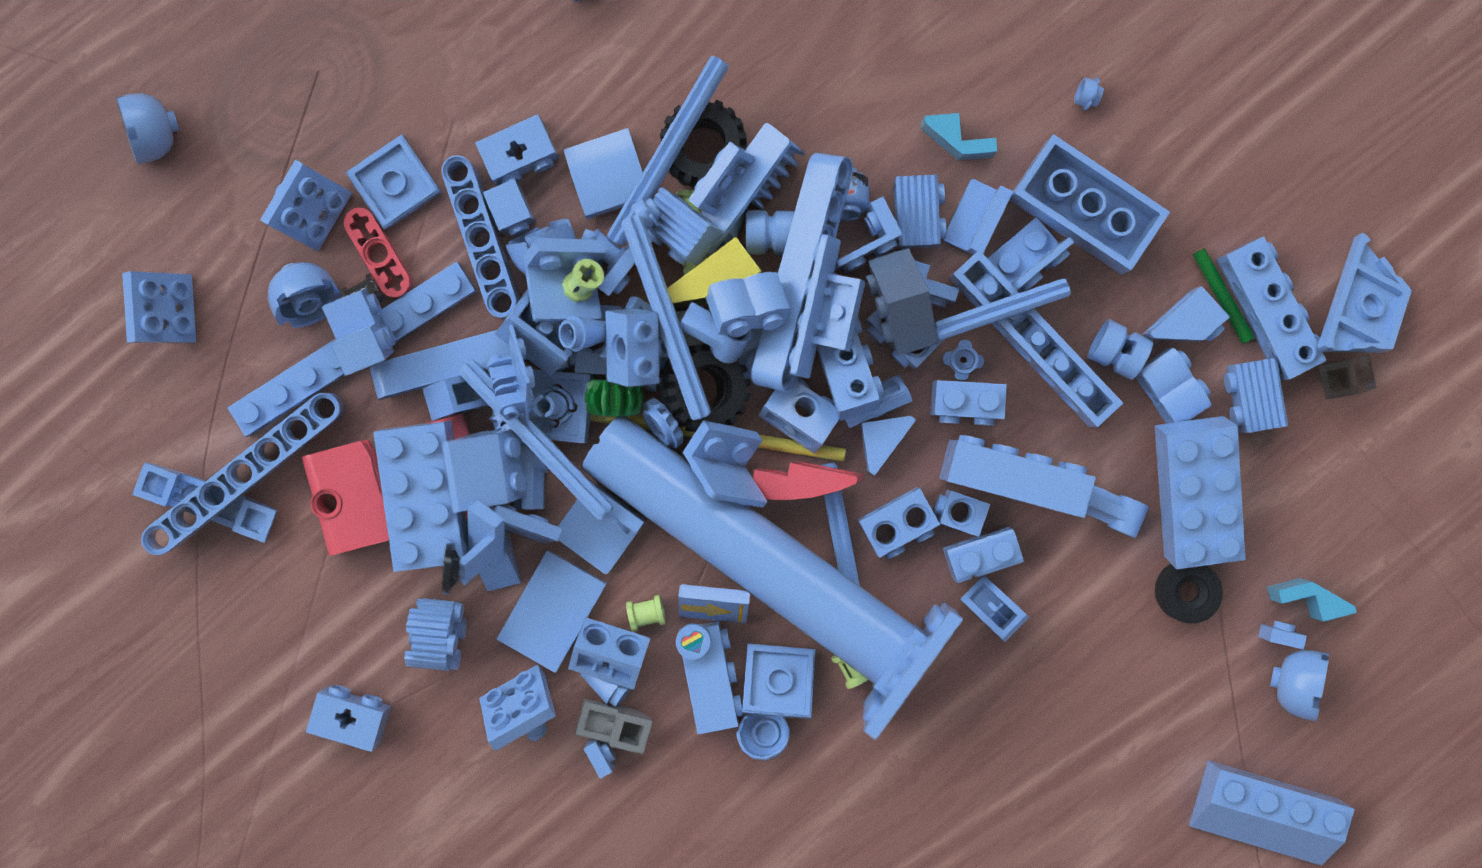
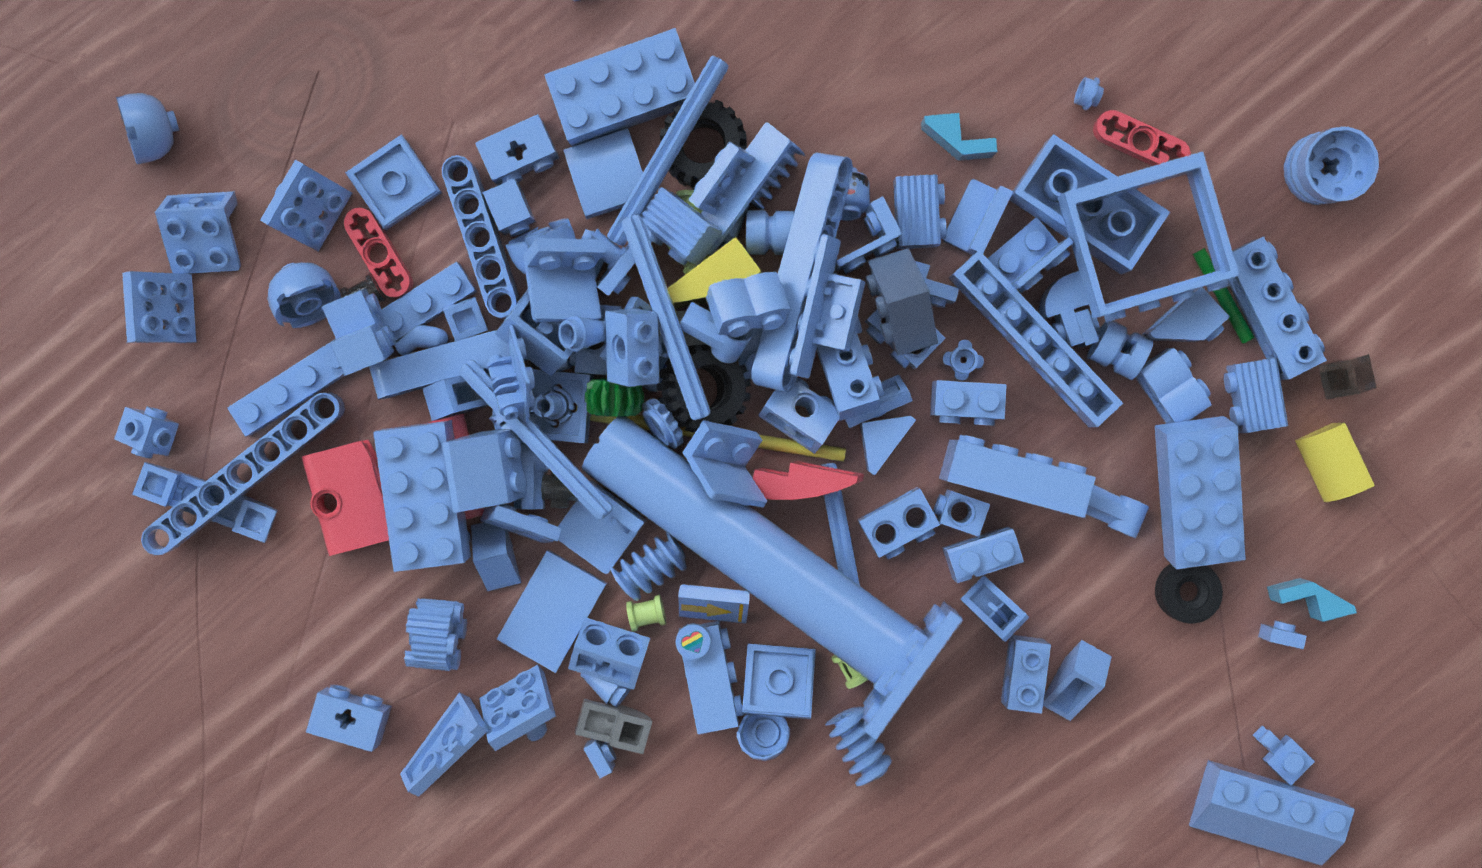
(146, 431): none -> light blue brick
(199, 232): none -> light blue bracket
(423, 337): none -> light blue arm
(446, 743): none -> light blue wing
(465, 319): none -> light blue plate
(484, 547): light blue piece -> none
(556, 491): none -> clear smoke gear
(586, 283): yellowish green bush -> none
(621, 87): none -> light blue brick
(648, 211): light blue plate -> none
(650, 567): none -> light blue piece
(861, 746): none -> light blue piece
(1002, 309): light blue axle -> none
(1025, 674): none -> light blue brick
(1060, 301): none -> light blue brick
(1077, 680): none -> light blue slope
(1088, 326): none -> light blue plate
(1122, 122): none -> coral beam
(1210, 218): none -> light blue window
(1284, 755): none -> light blue plate
(1301, 682): light blue cylinder -> none
(1334, 462): none -> light yellow brick
(1349, 170): none -> light blue wheel
(1365, 304): light blue wing -> none

